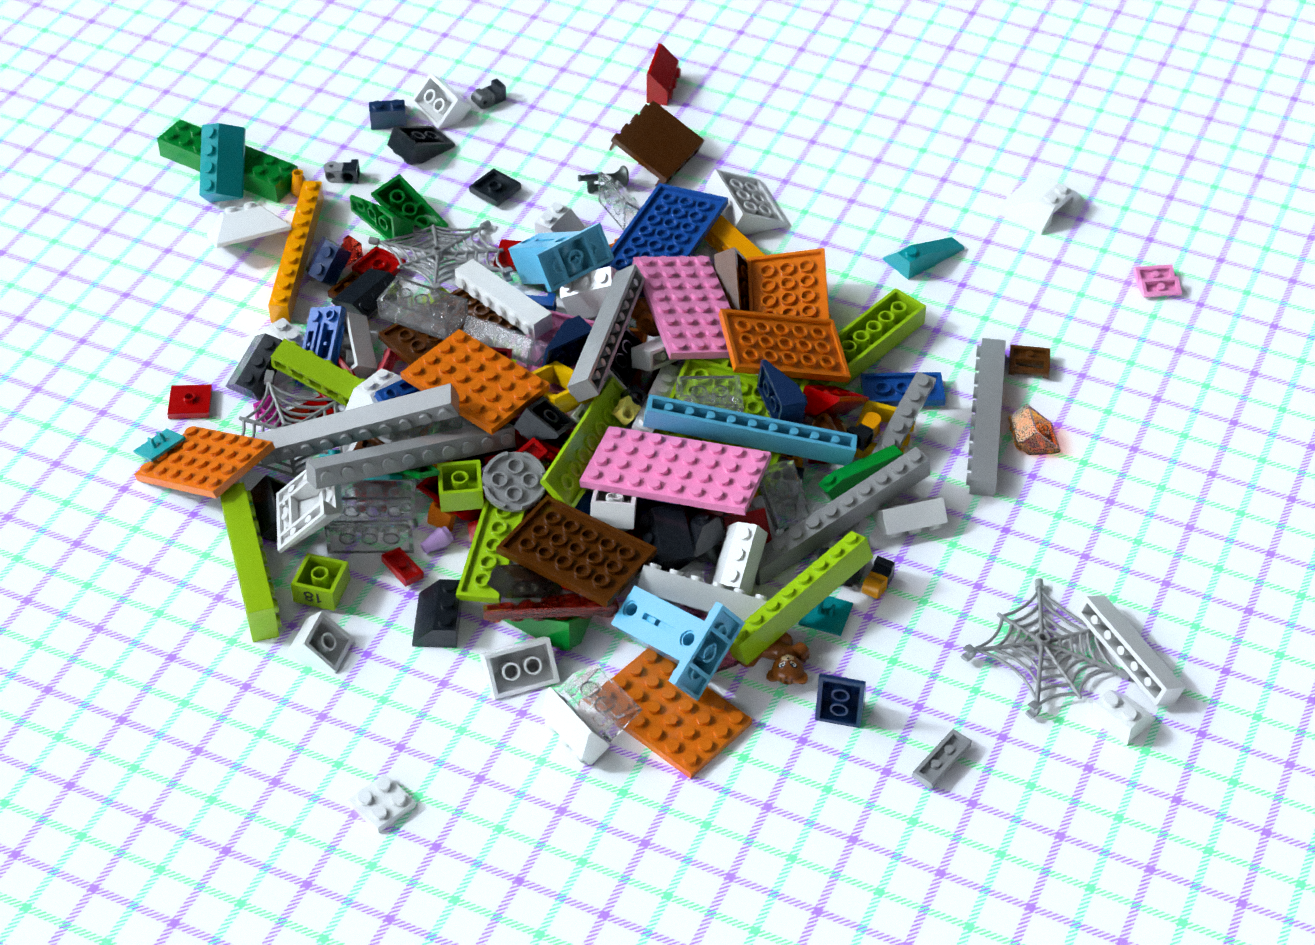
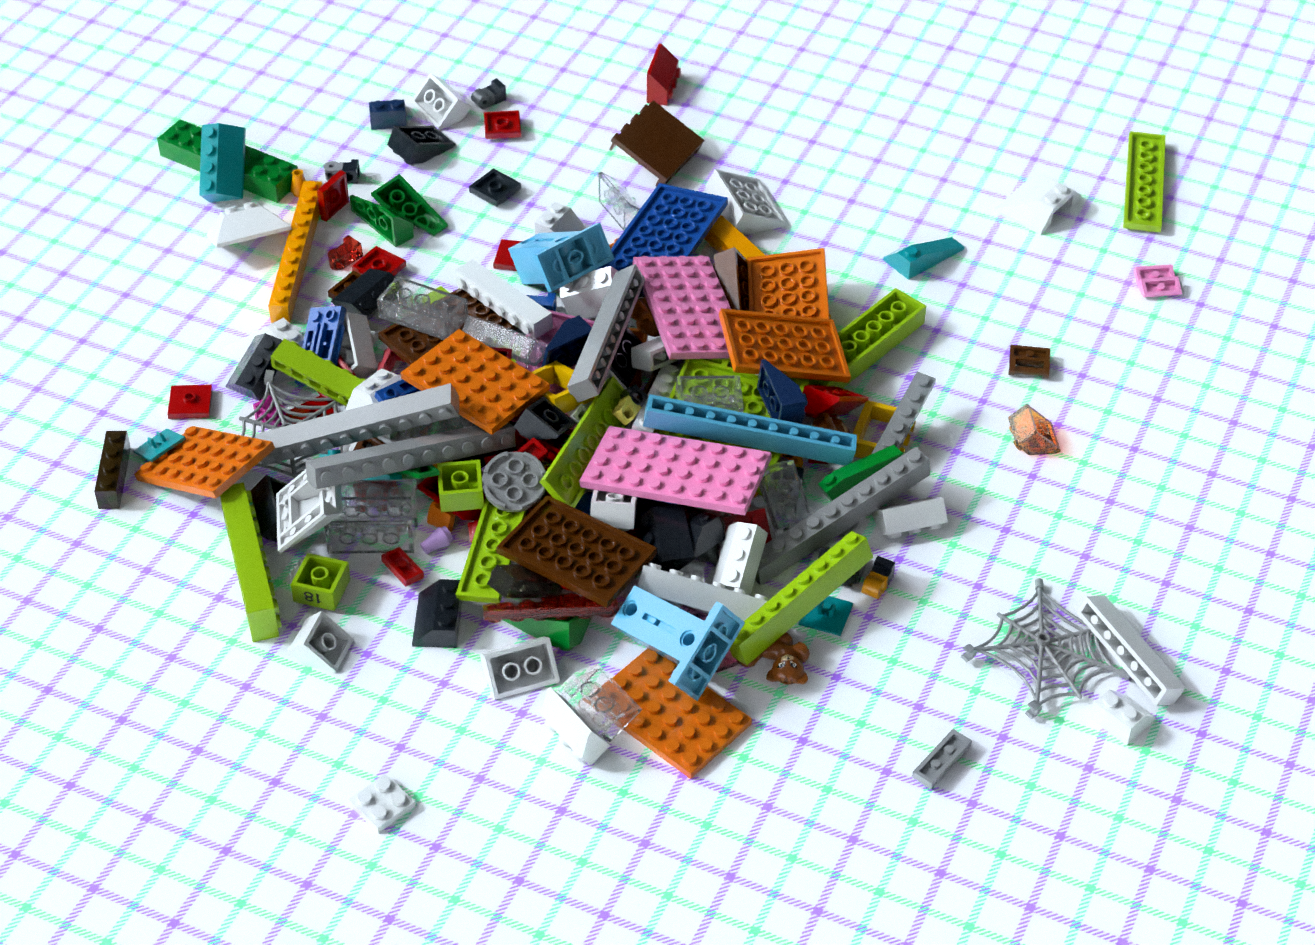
(112, 470): none -> dark brown brick
(328, 261): dark blue slope -> none
(333, 195): none -> red plate
(440, 251): light grey animal -> none
(502, 124): none -> red plate
(621, 175): pearl dark grey piece -> none
(840, 700): dark blue slope -> none
(866, 430): leg -> none
(891, 387): blue plate -> none
(986, 418): light grey brick -> none
(1144, 182): none -> lime plate

